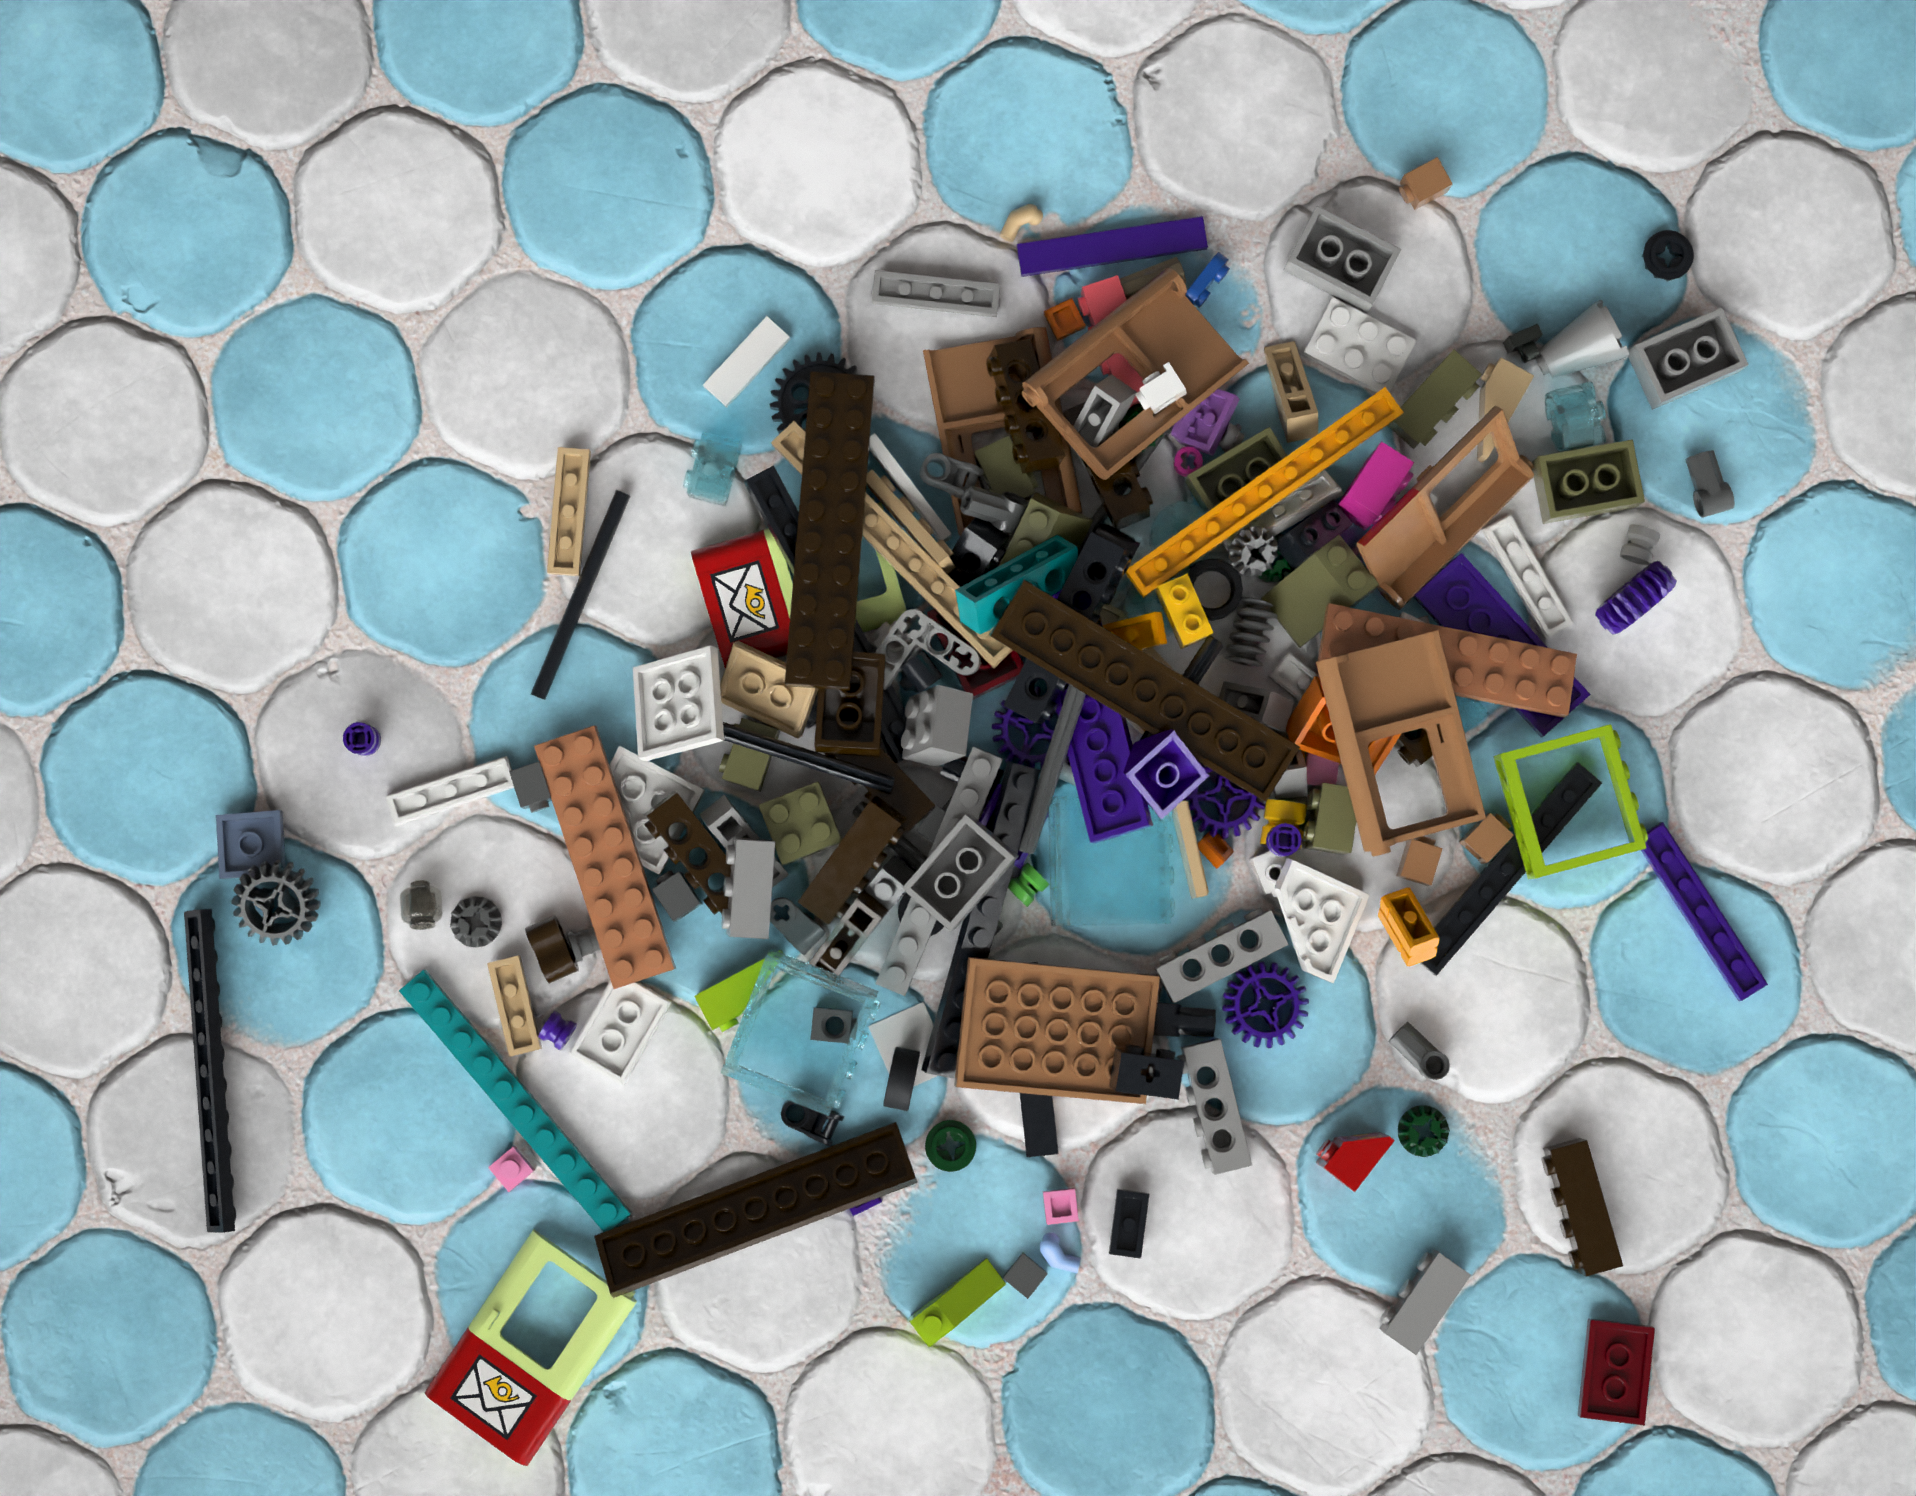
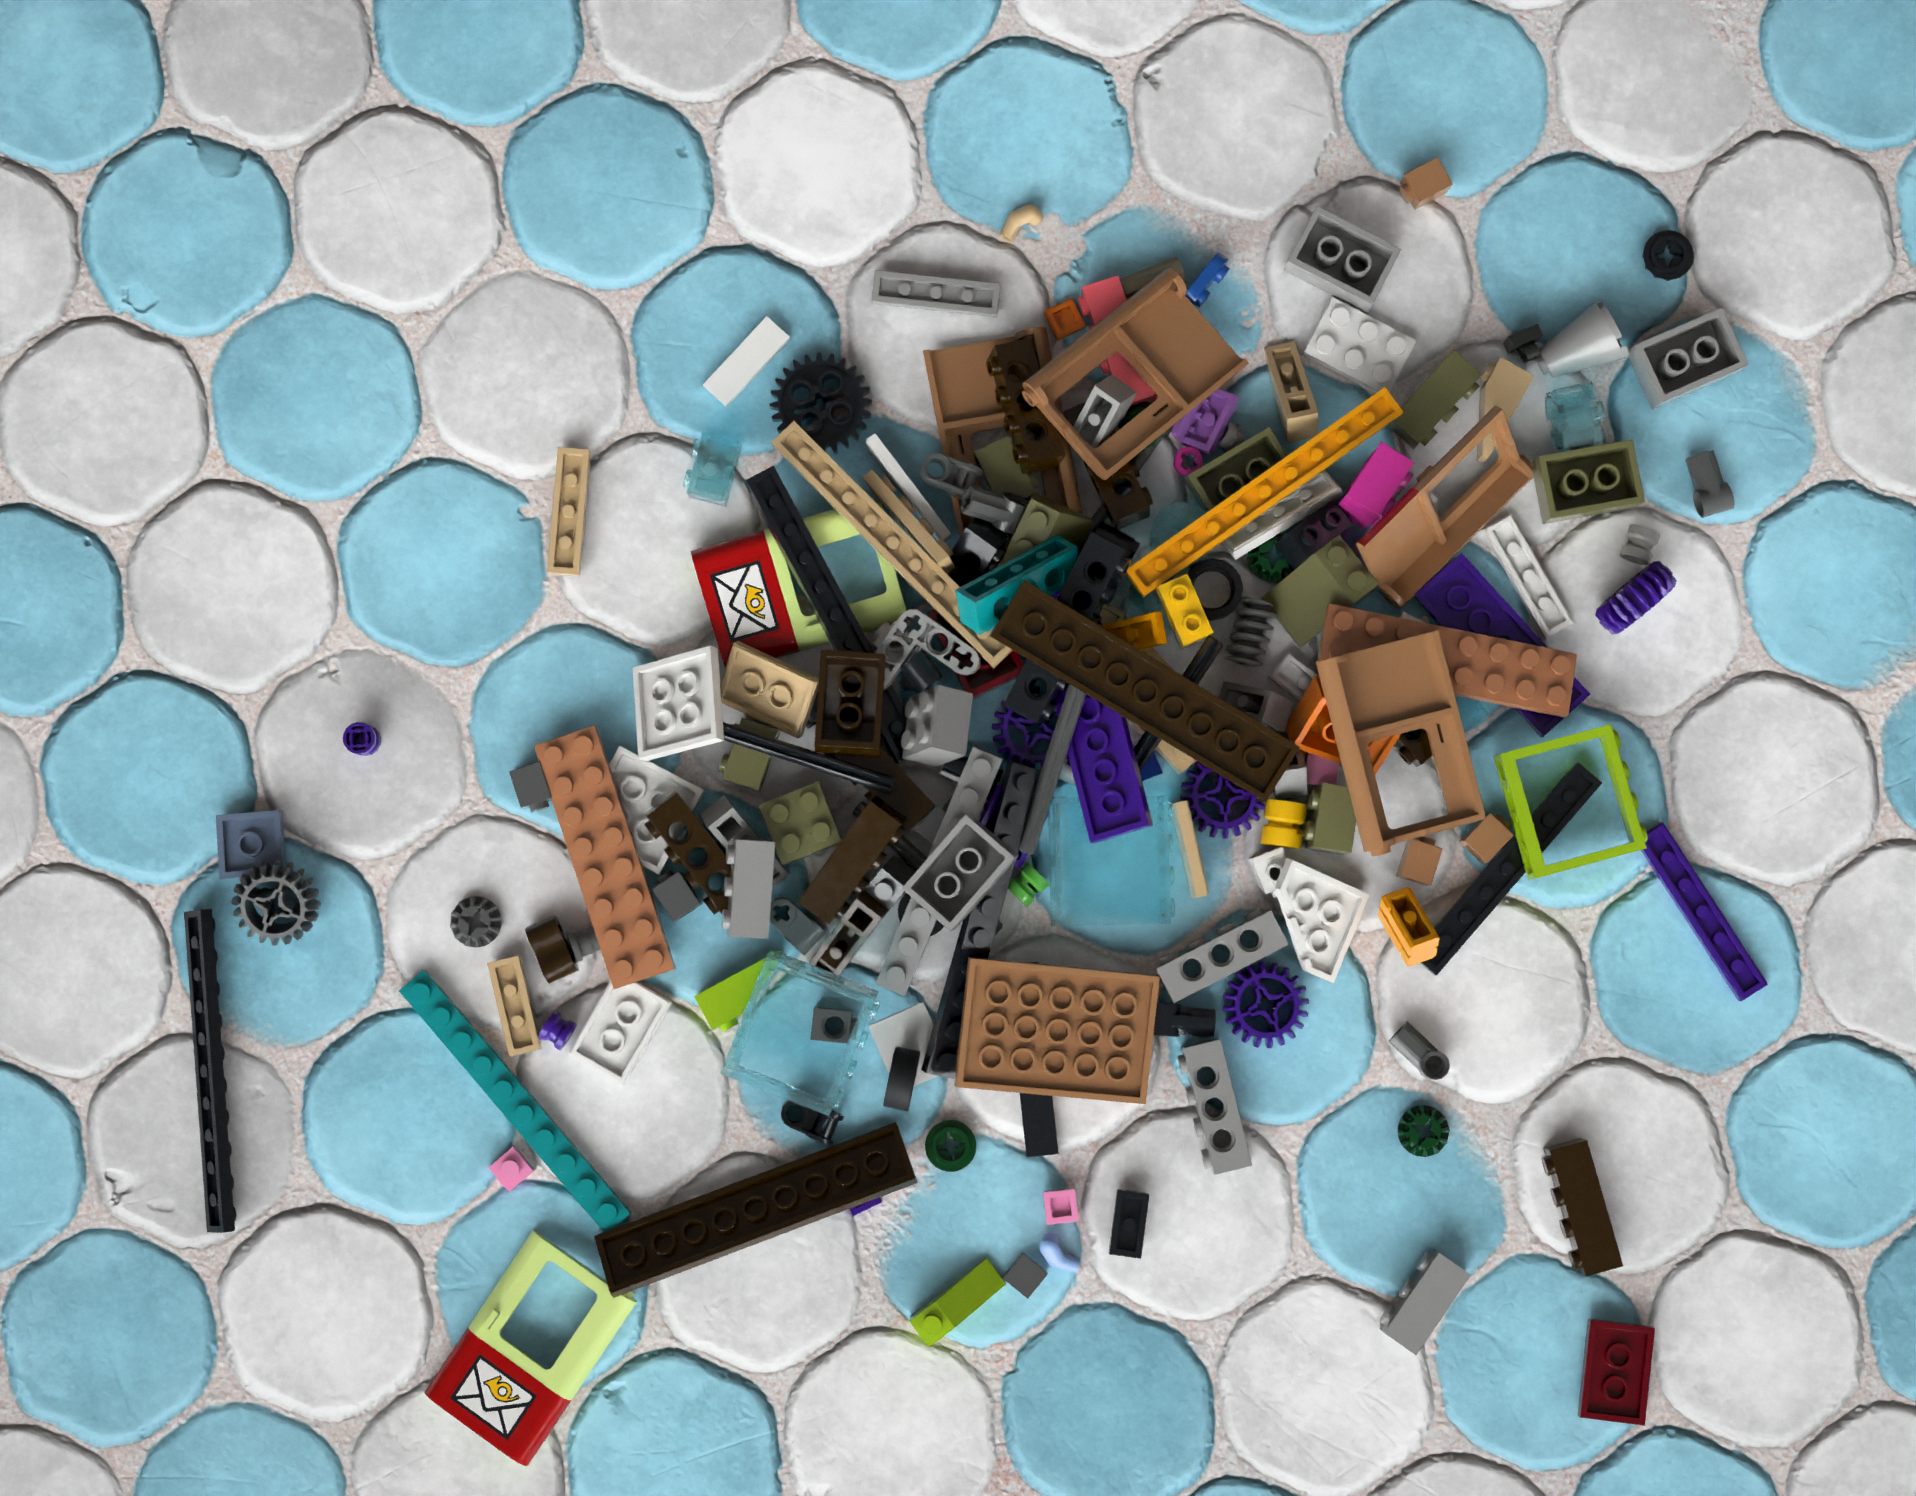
(421, 905): clear smoke head -> none
(450, 791): white tile -> none
(580, 595): black piece -> none
(830, 531): dark brown plate -> none
(1112, 246): dark purple tile -> none
(1160, 389): white brick -> none
(1163, 771): dark purple slope -> none
(1164, 1080): black brick -> none
(1215, 849): orange tile -> none
(1240, 554): dark grey gear -> none
(1278, 840): dark purple wheel -> none
(1353, 1156): red slope -> none

